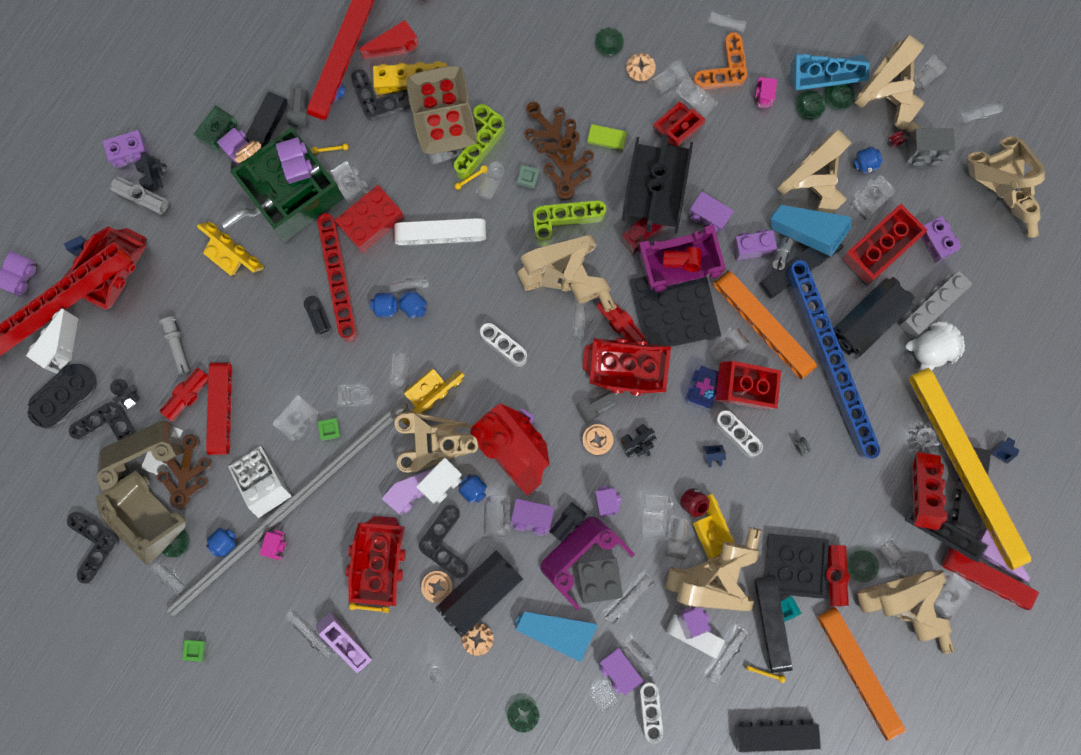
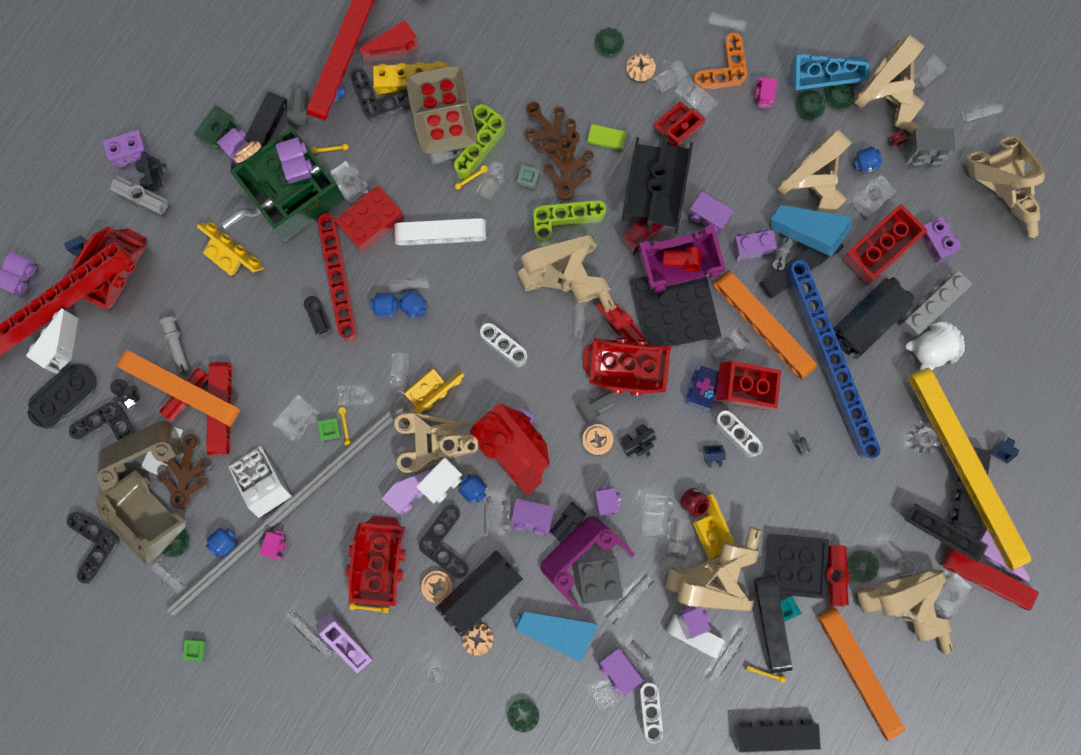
(178, 388): none -> orange beam
(342, 411): none -> yellow hinge
(928, 491): red brick -> none

